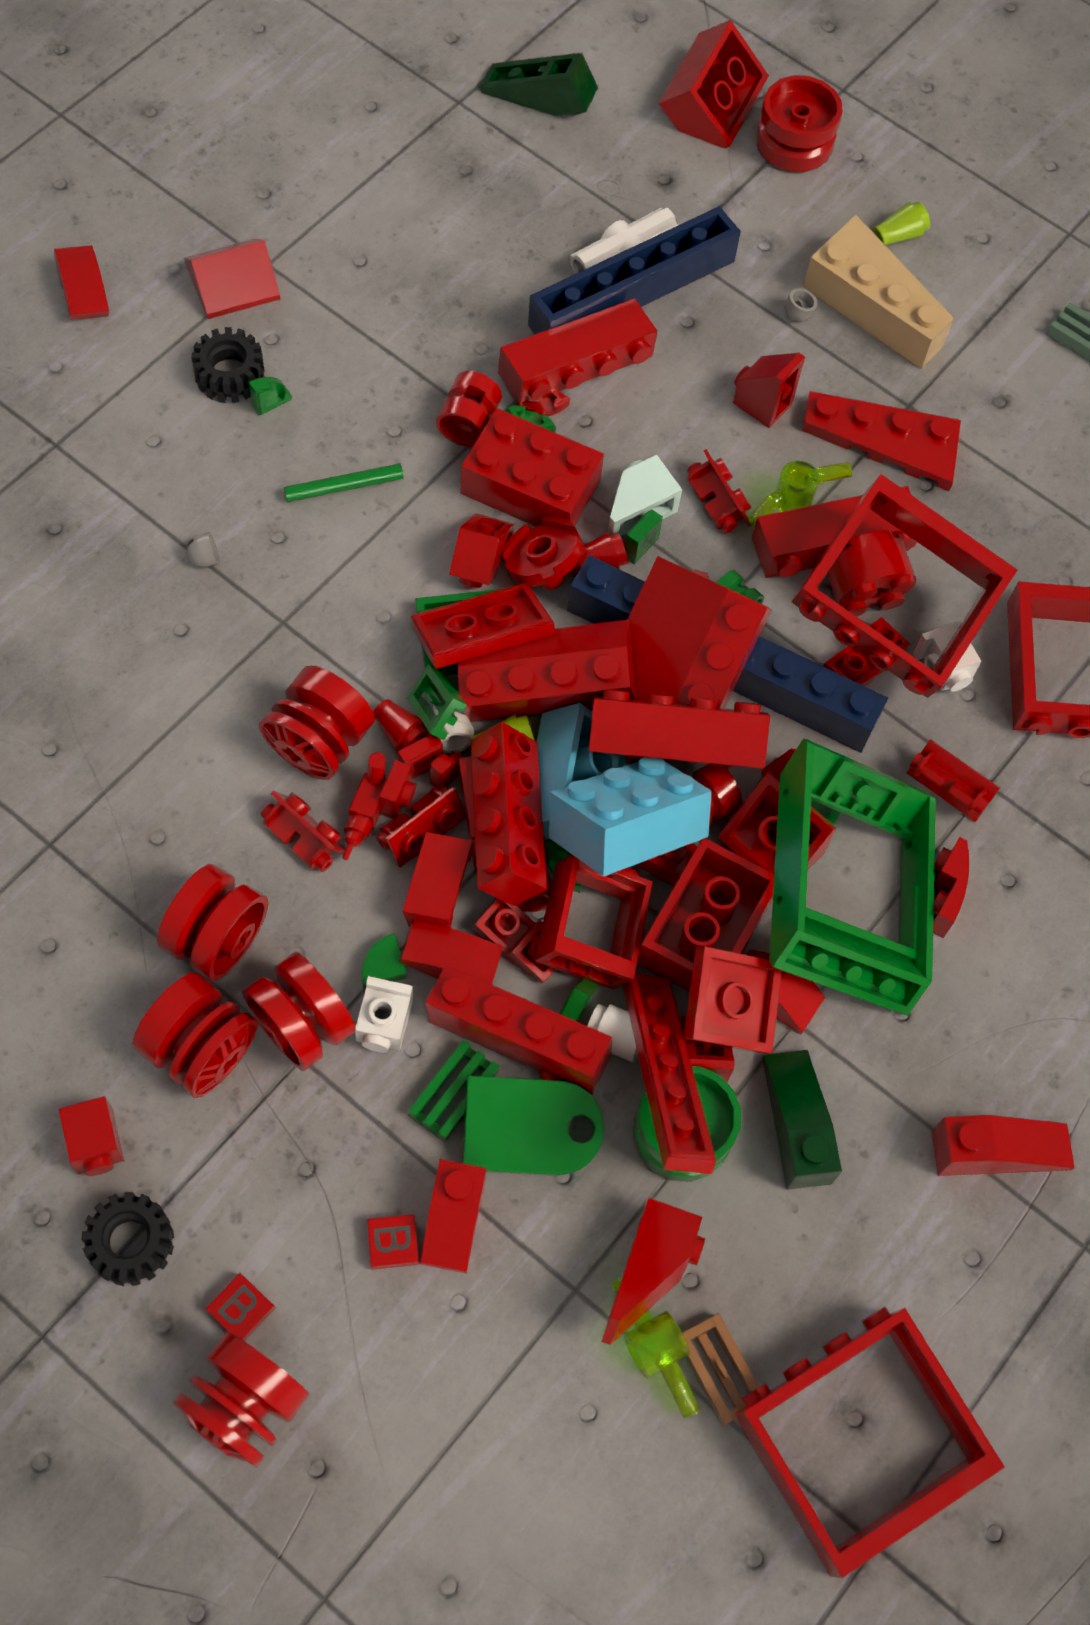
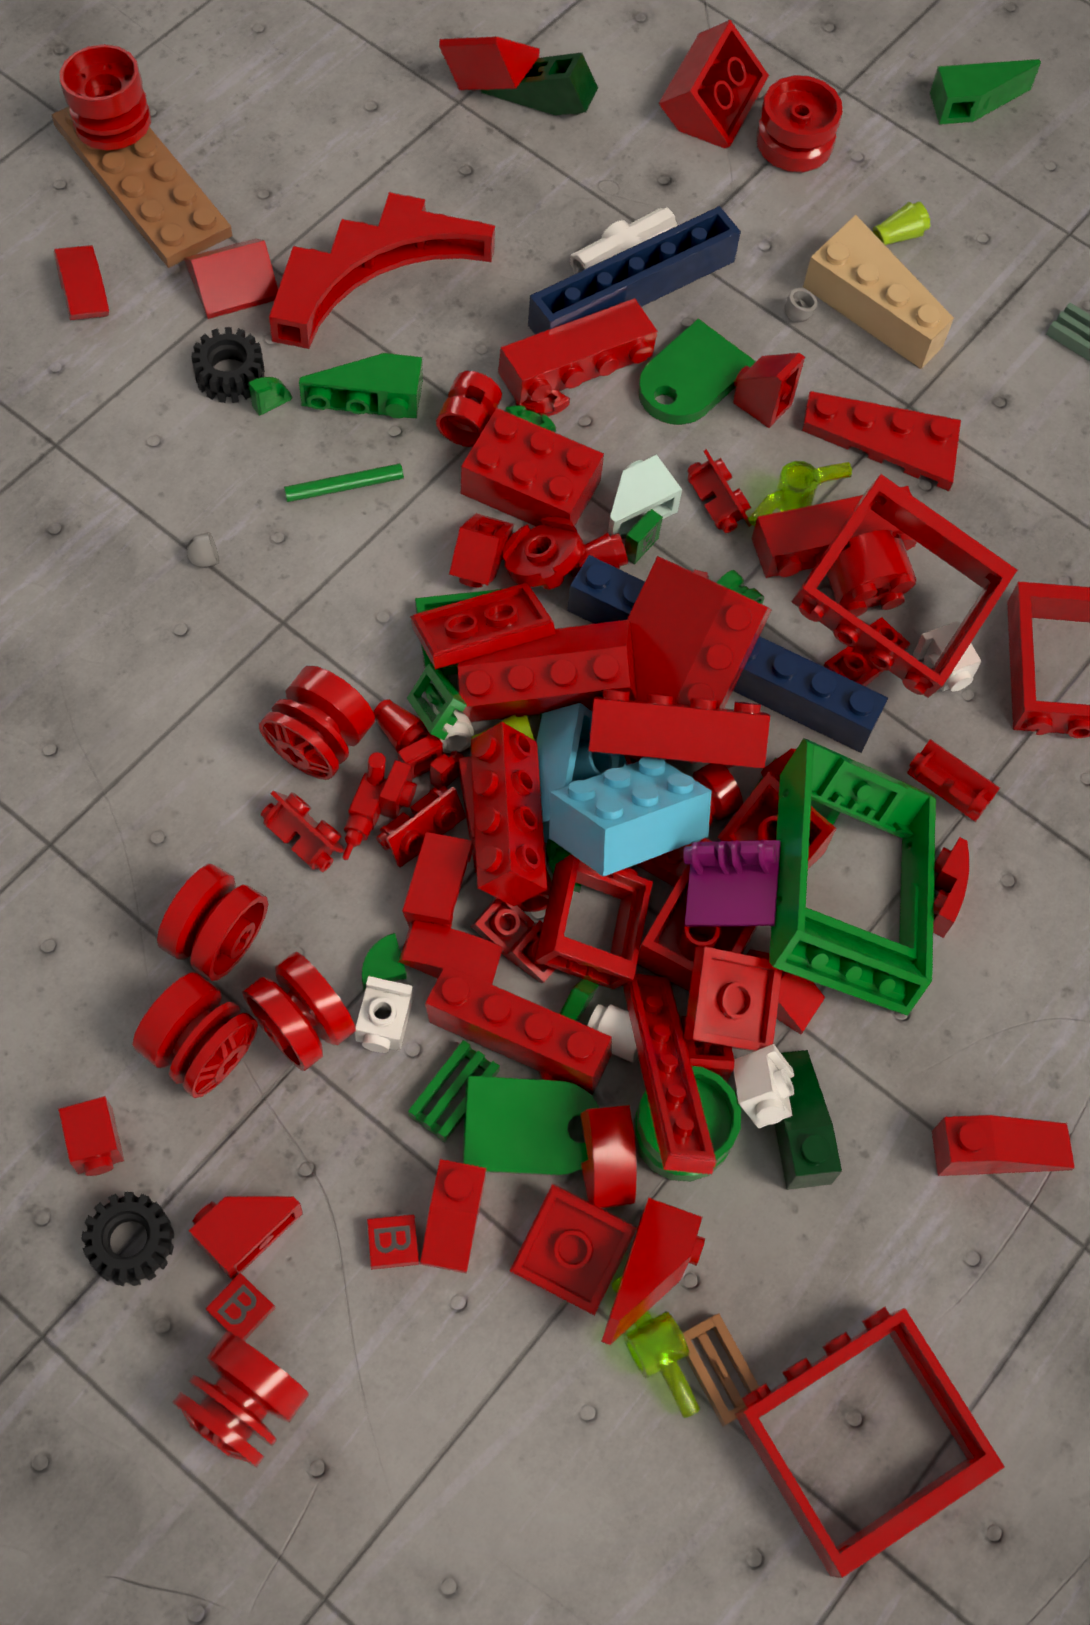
(105, 97): none -> red wheel
(153, 193): none -> medium nougat plate
(242, 1228): none -> red slope
(361, 251): none -> red arch
(372, 385): none -> green slope
(487, 62): none -> red slope
(573, 1249): none -> red tile
(611, 1151): none -> red slope
(693, 371): none -> green tile
(732, 883): none -> magenta hinge
(764, 1085): none -> white brick
(974, 90): none -> green slope

